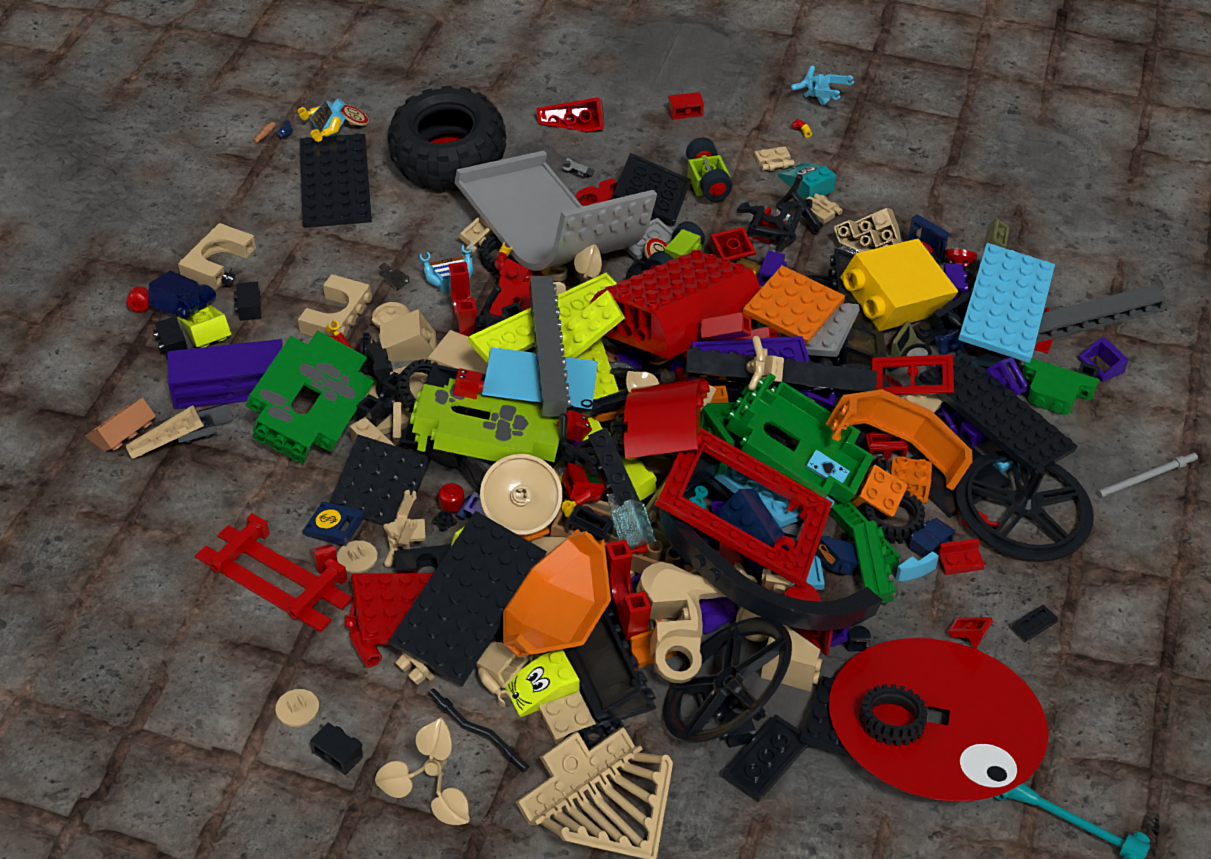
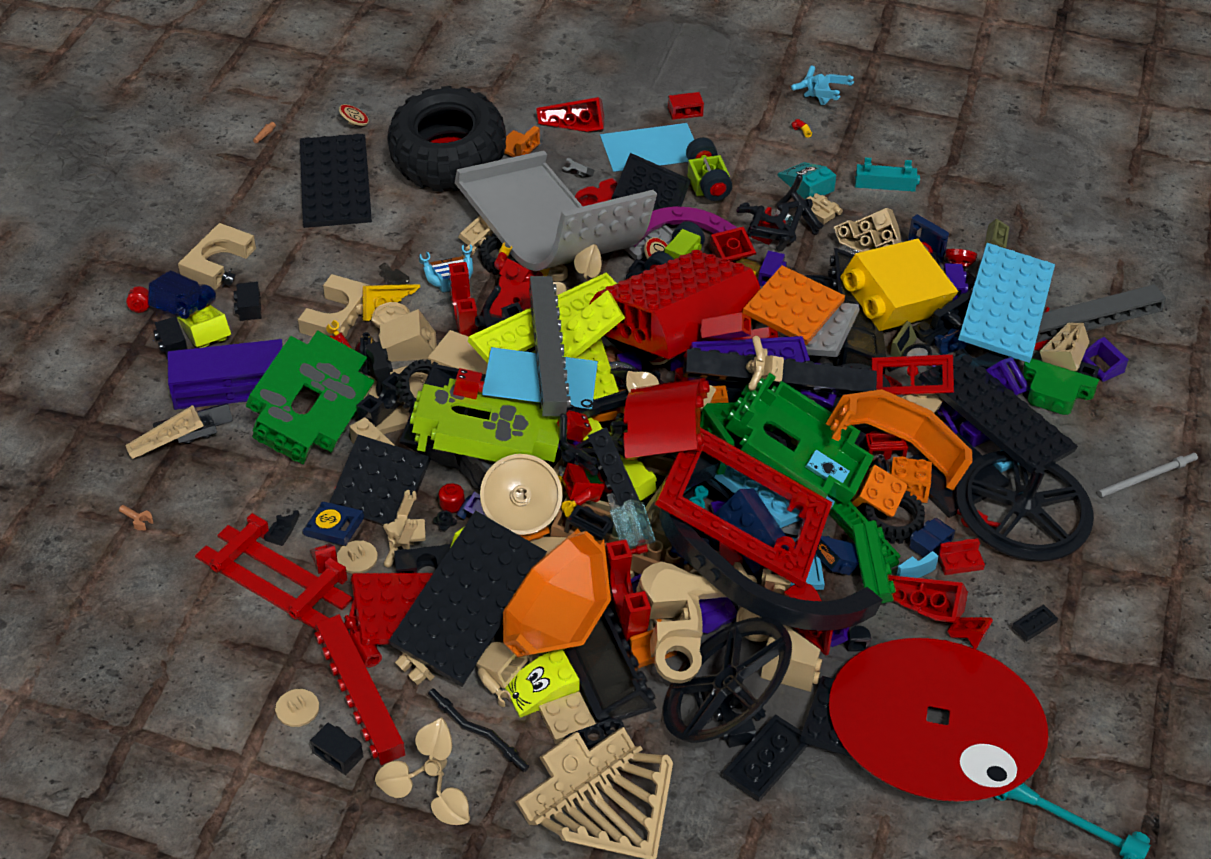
(122, 425): nougat slope -> none
(138, 518): none -> nougat bar
(282, 528): none -> black slope
(286, 130): dark blue arm -> none
(325, 118): torso -> none
(360, 690): none -> red brick
(379, 294): none -> yellow wing
(396, 423): tan tile -> none
(520, 144): none -> orange bracket
(656, 144): none -> medium azure sticker
(677, 215): none -> magenta plate
(773, 158): tan plate -> none
(886, 177): none -> teal brick
(890, 732): black tyre -> none
(932, 598): none -> red wedge
(1066, 347): none -> tan wedge

